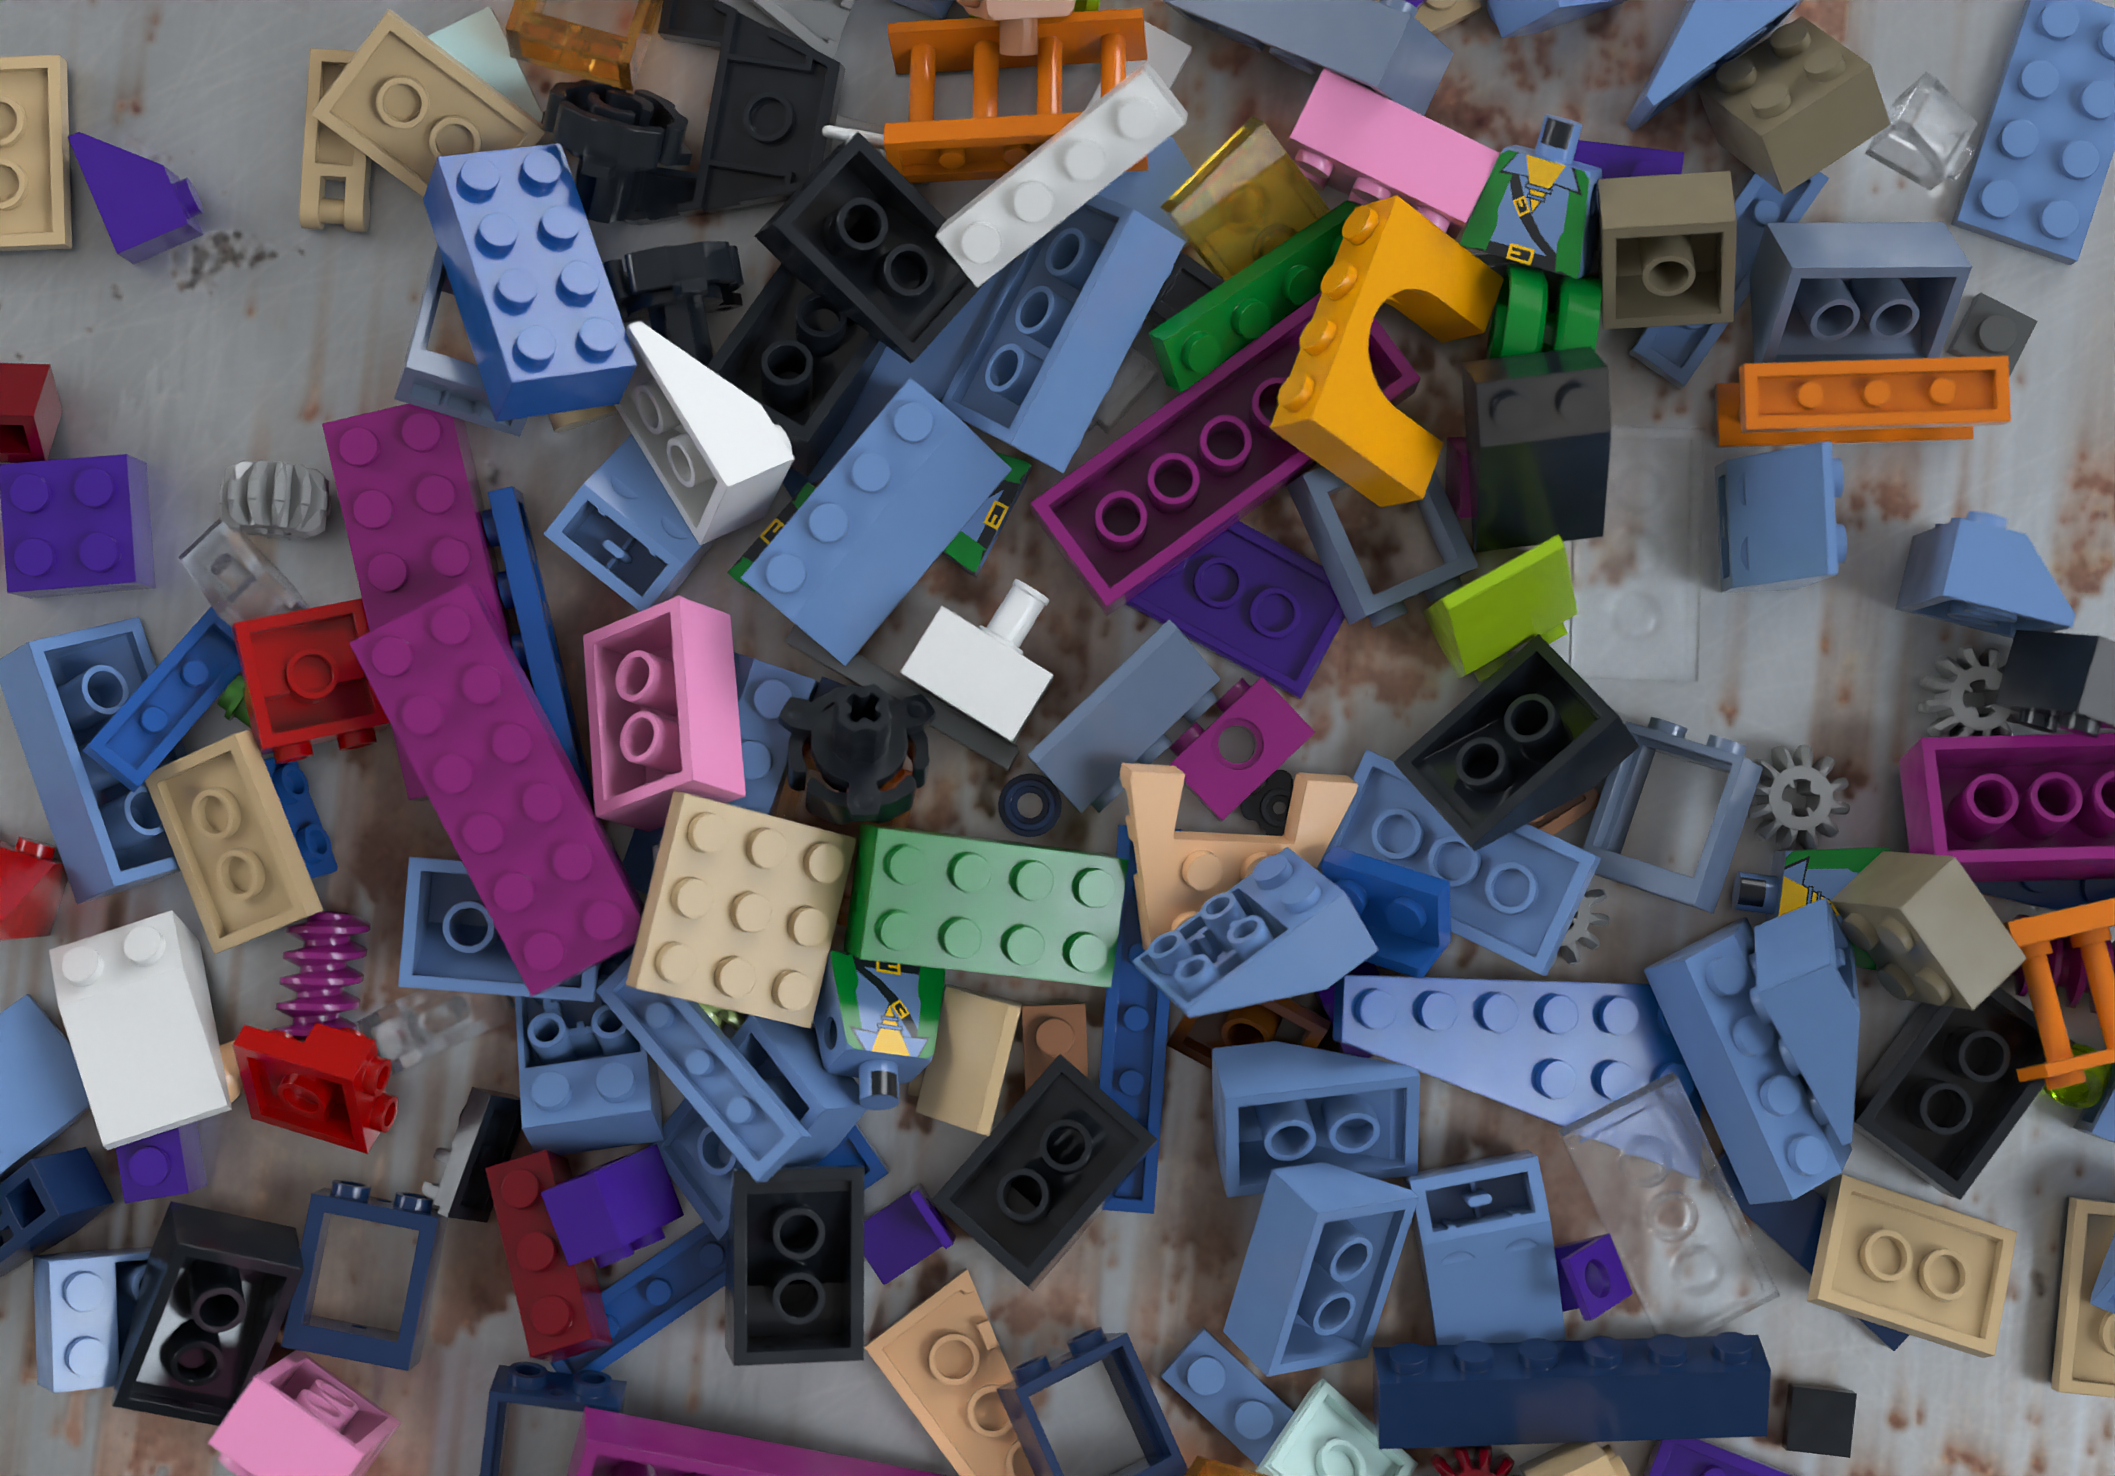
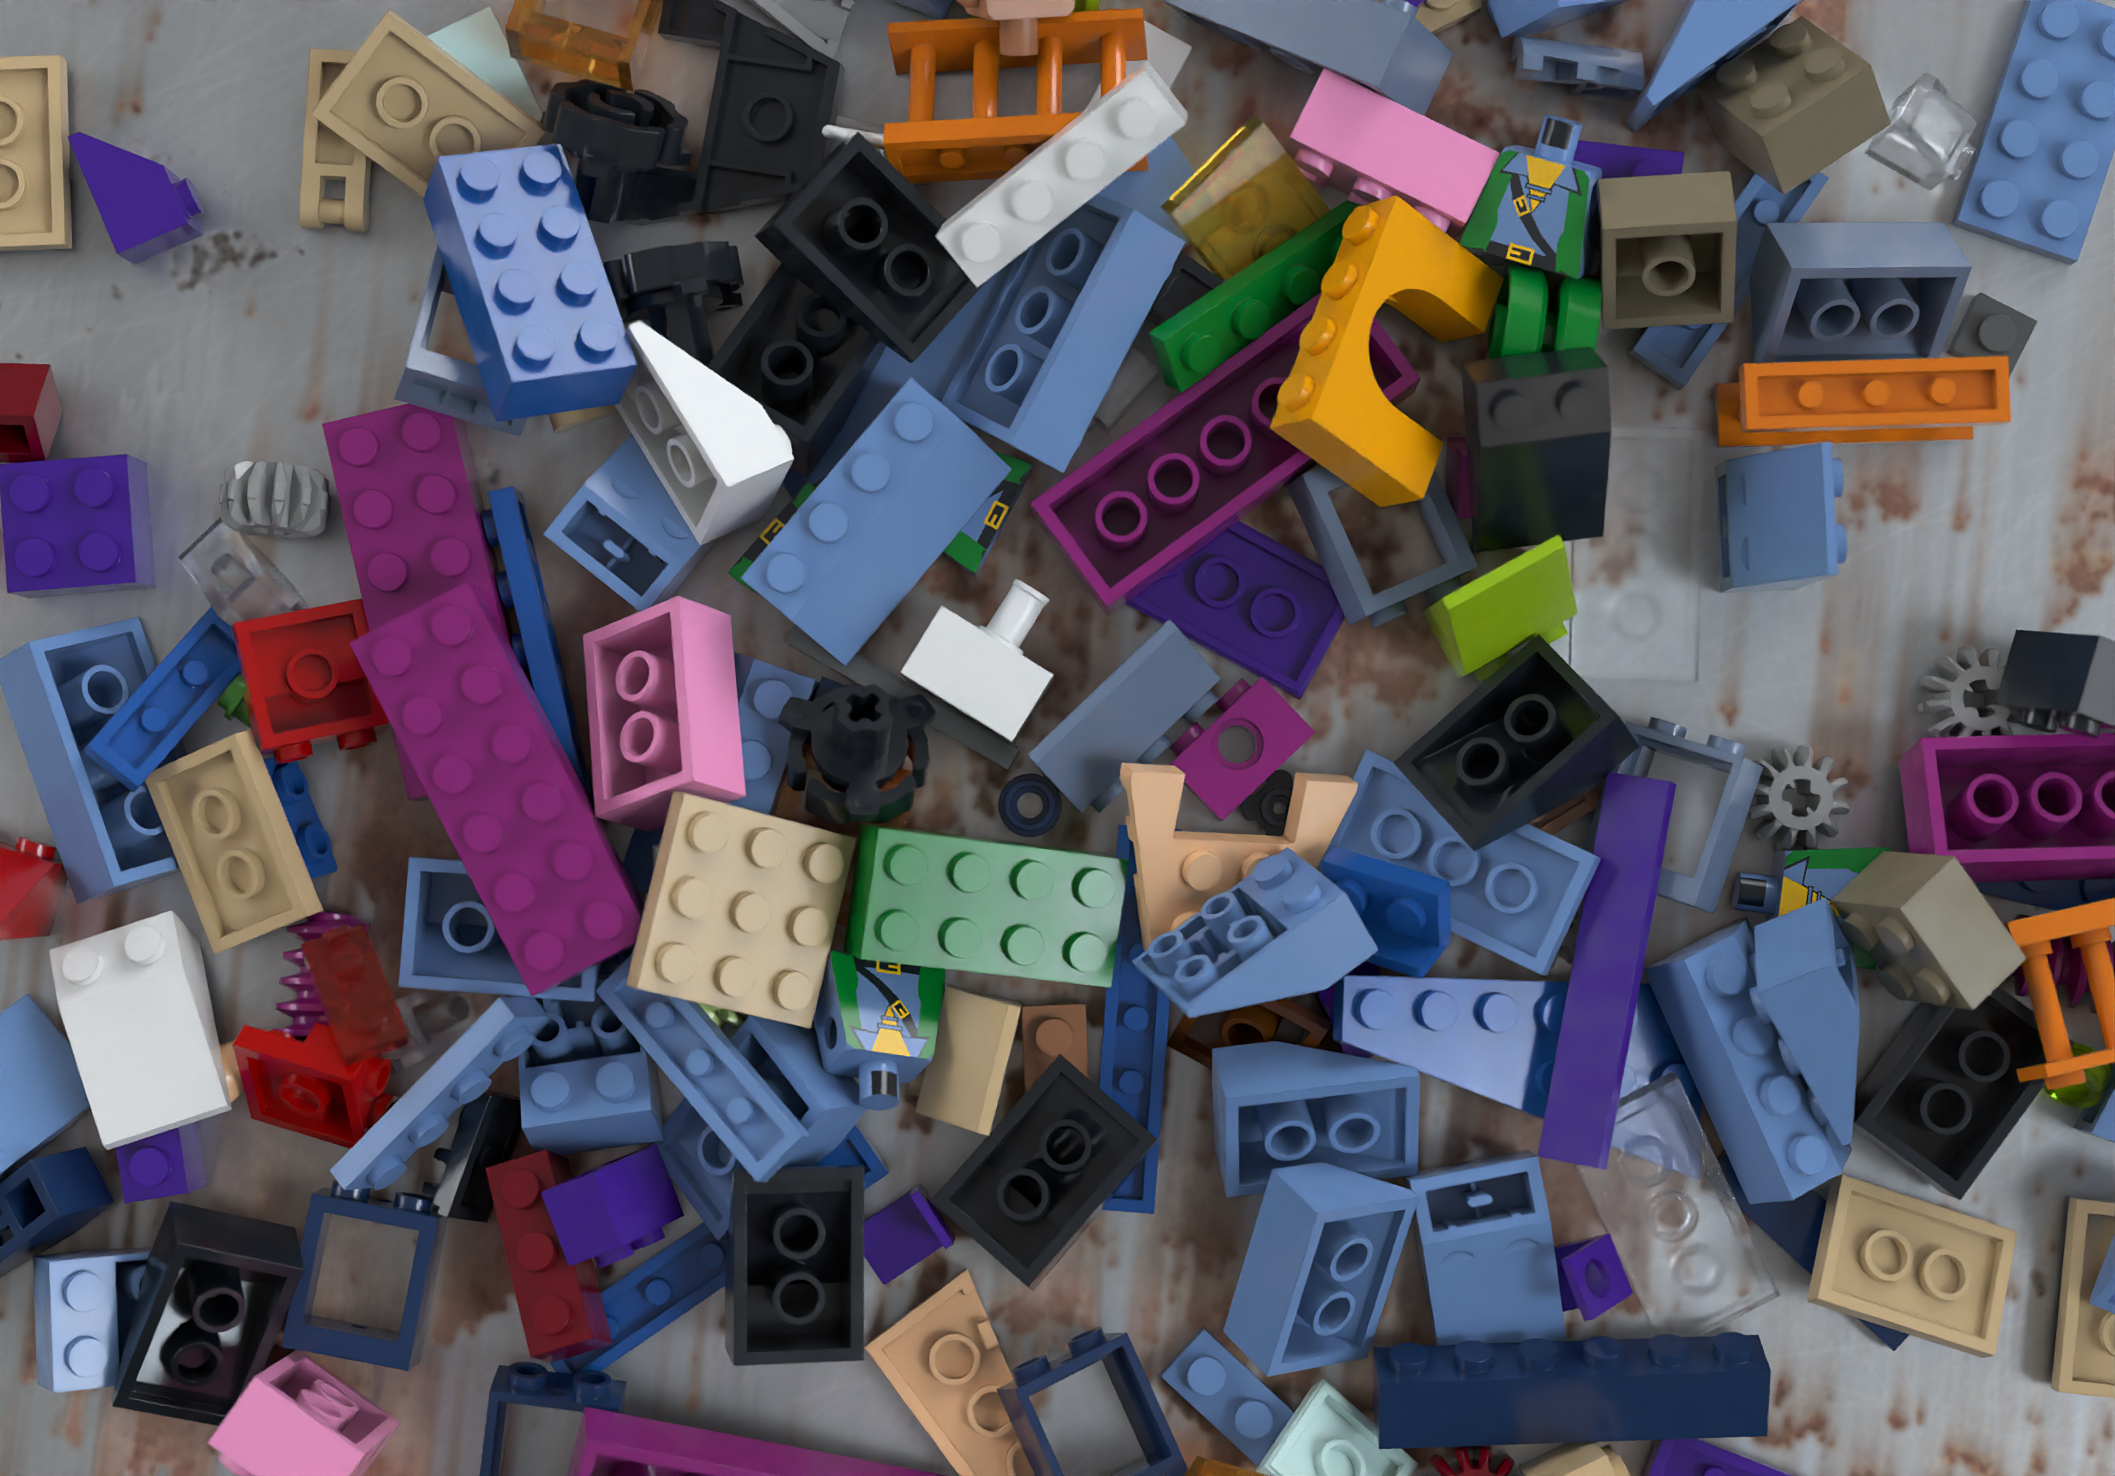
(354, 994): none -> clear red plate
(451, 1082): none -> medium blue plate
(1588, 68): none -> sand blue slope
(1607, 971): none -> dark purple tile
(1819, 1420): black tile -> none
(1982, 579): medium blue slope -> none

